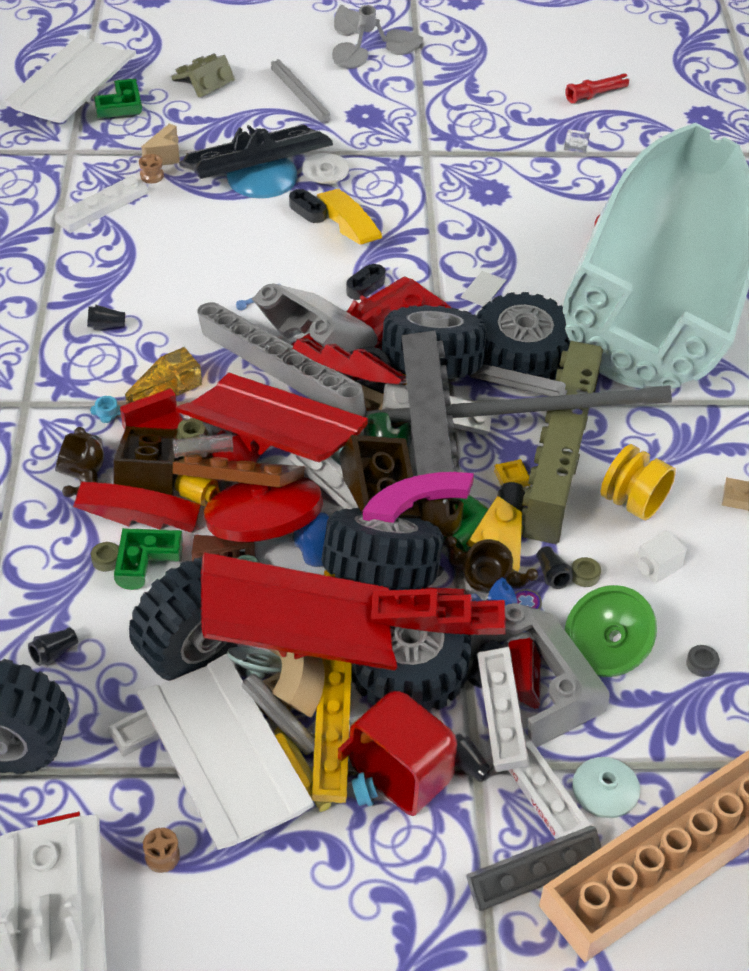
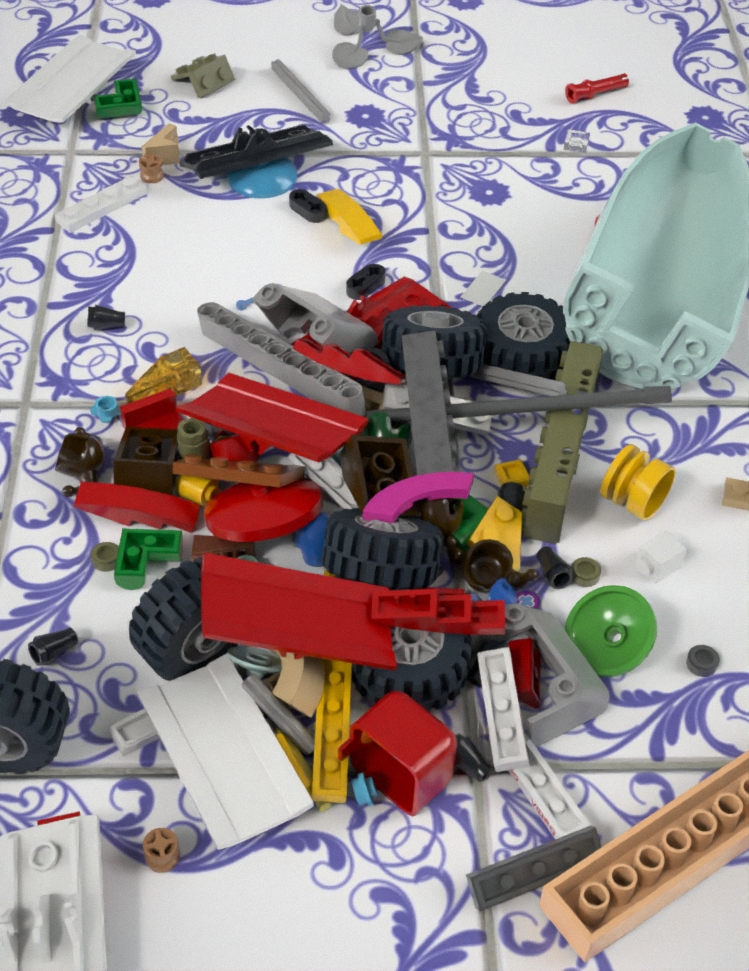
(202, 445): clear pin -> none
(325, 168): white dish -> none
(603, 798): light aqua dish -> none

